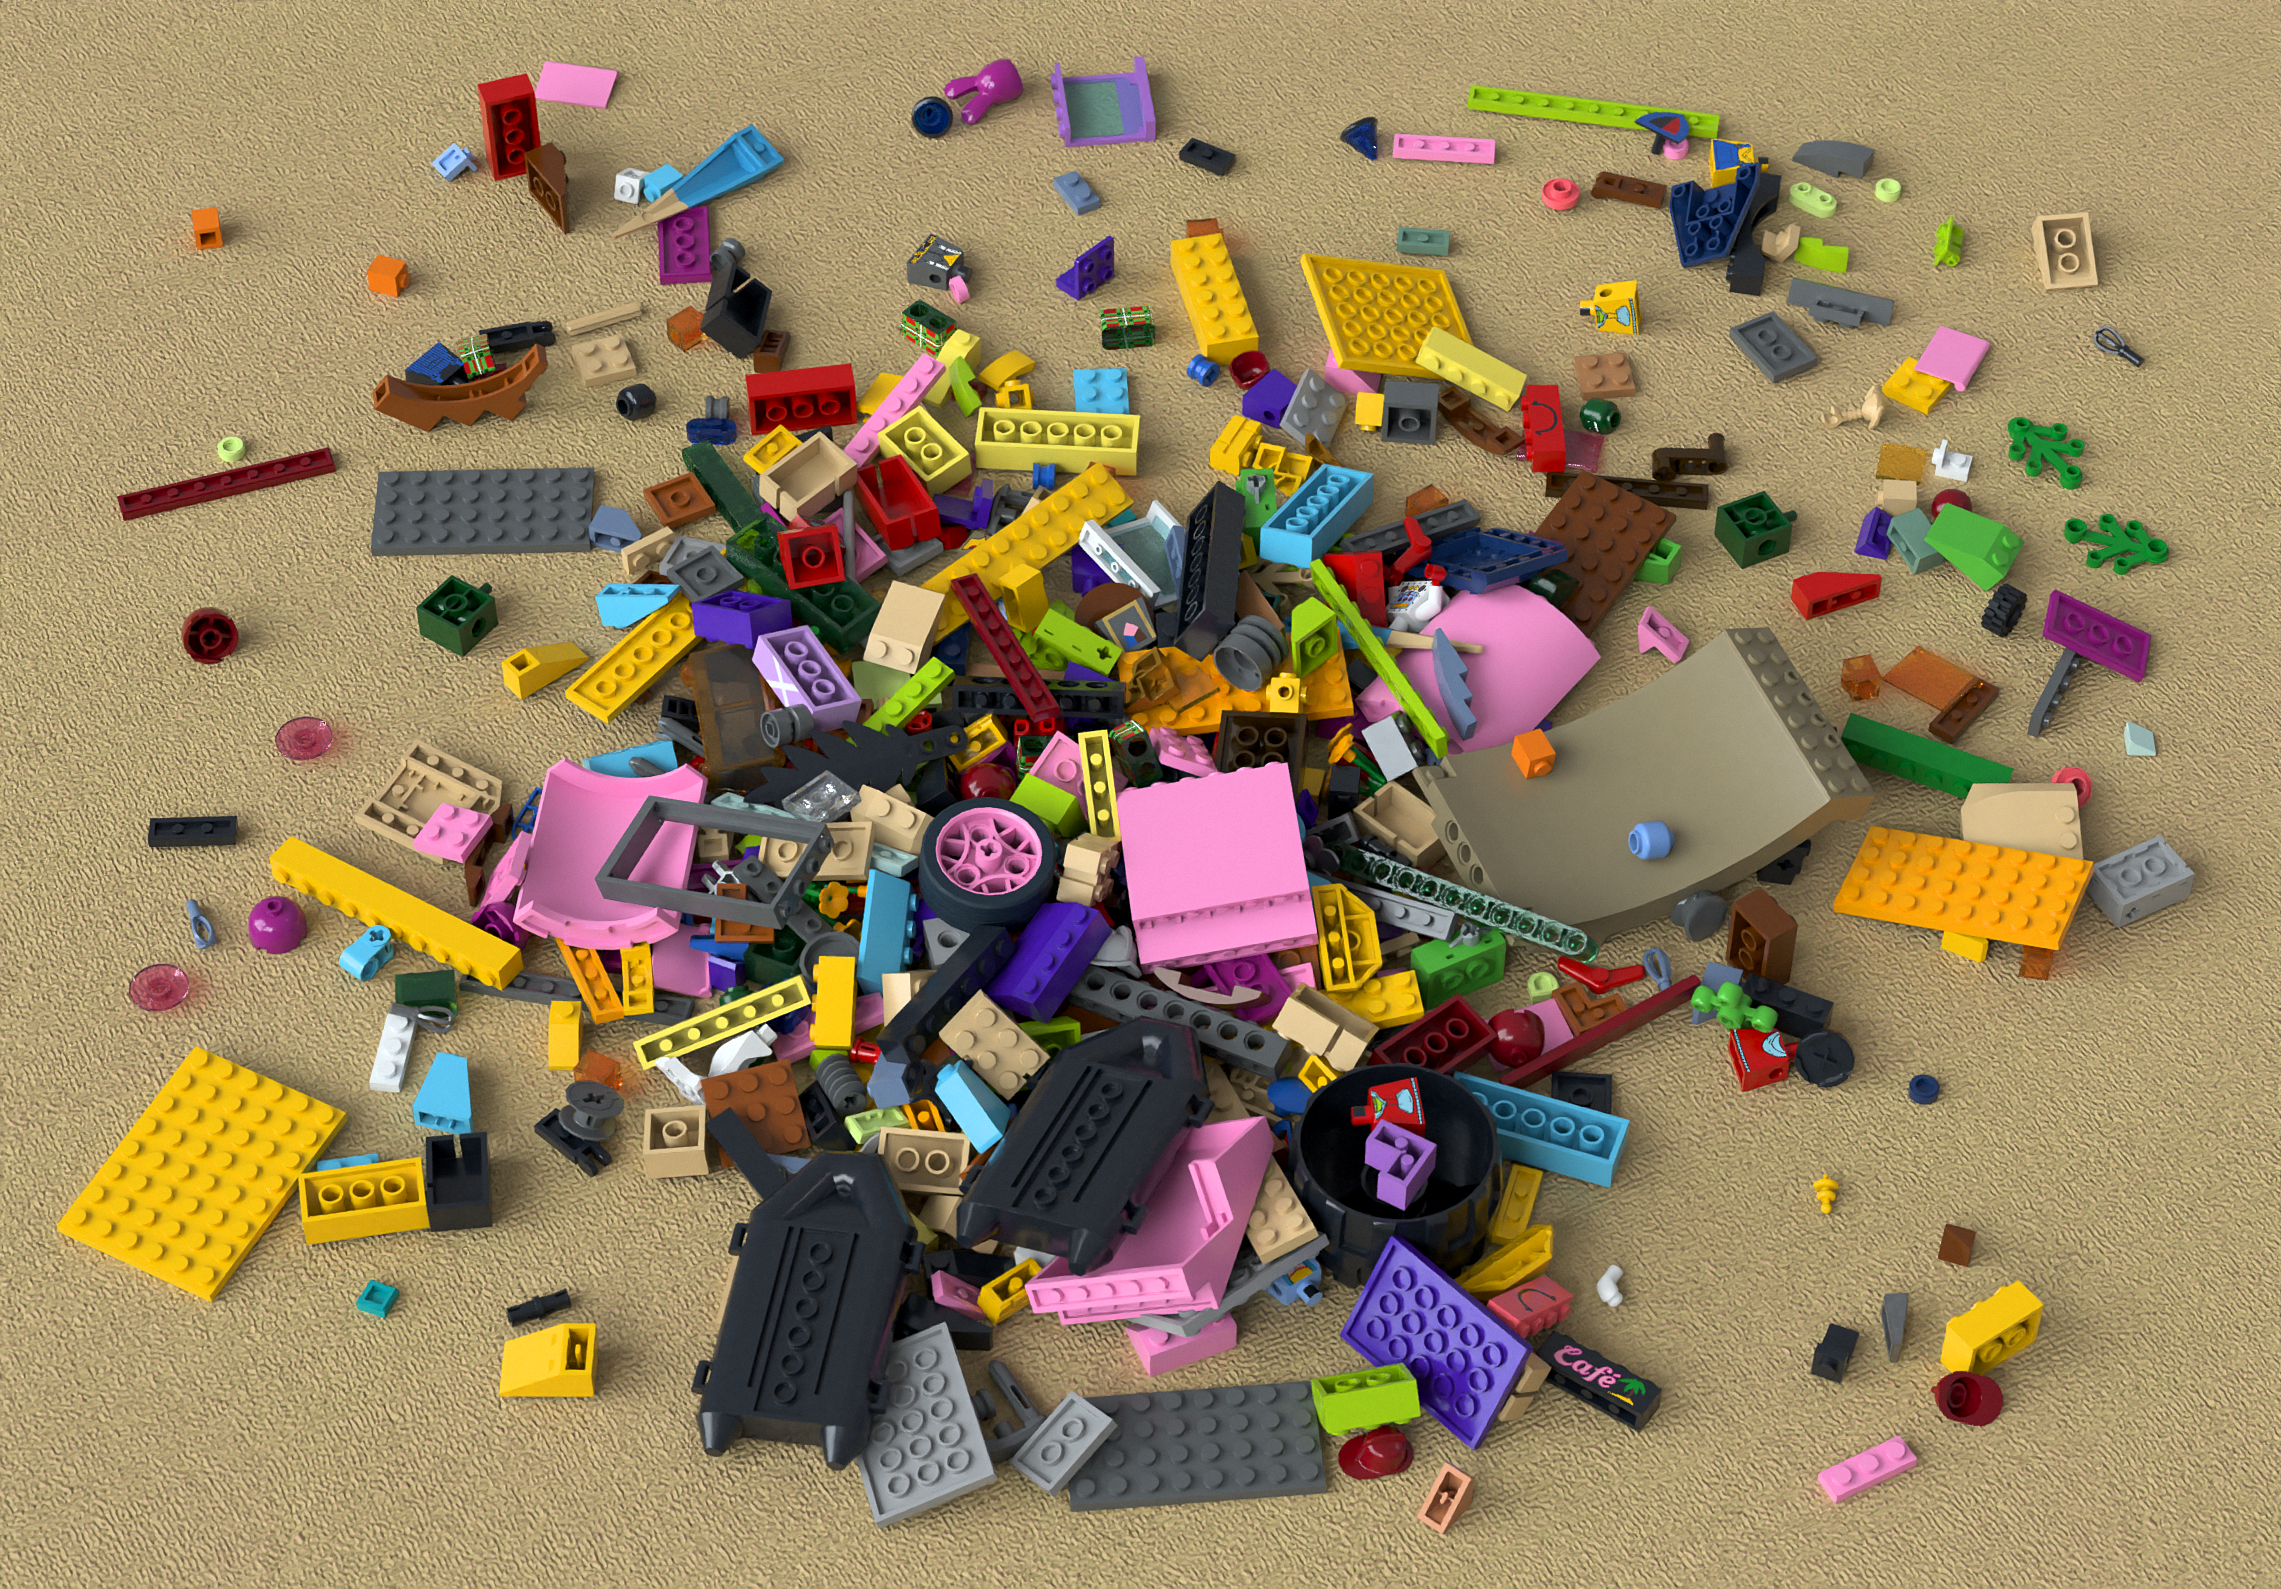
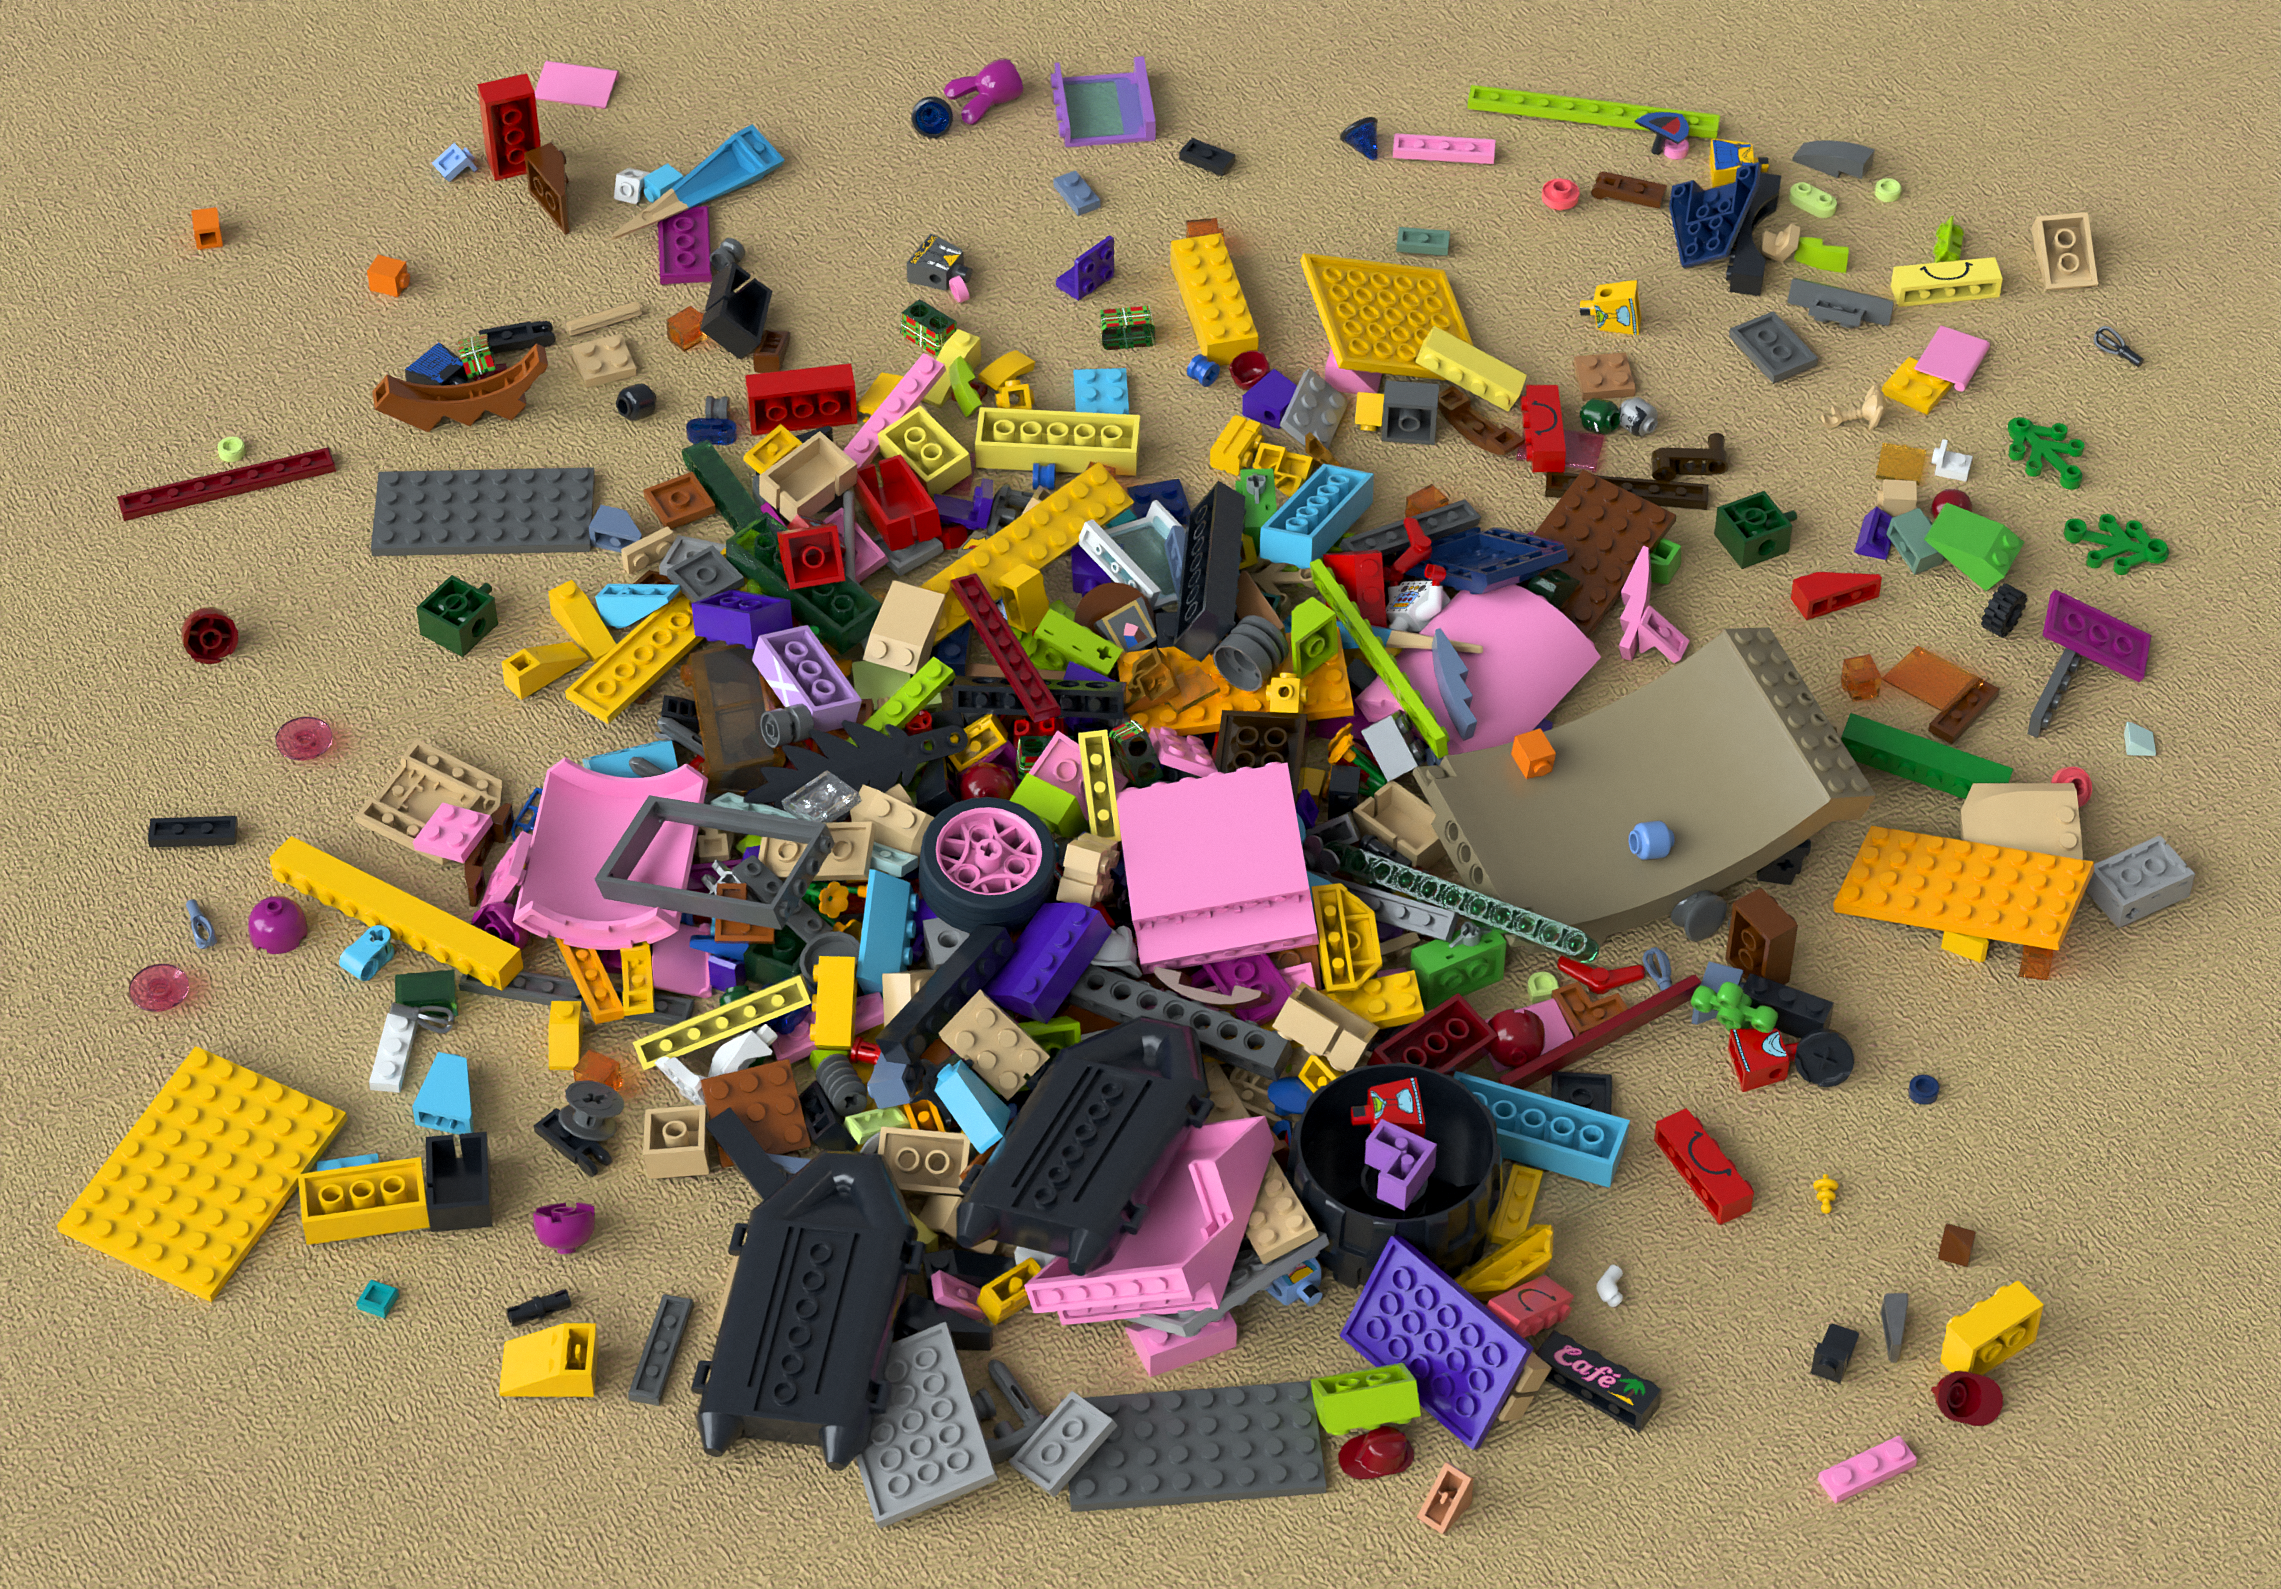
(564, 1226): none -> magenta cylinder
(580, 620): none -> yellow slope
(661, 1350): none -> dark grey tile
(1169, 495): none -> clear blue plate
(1636, 598): none -> bright pink slope
(1638, 416): none -> light grey head
(1704, 1166): none -> red brick
(1946, 282): none -> light yellow brick

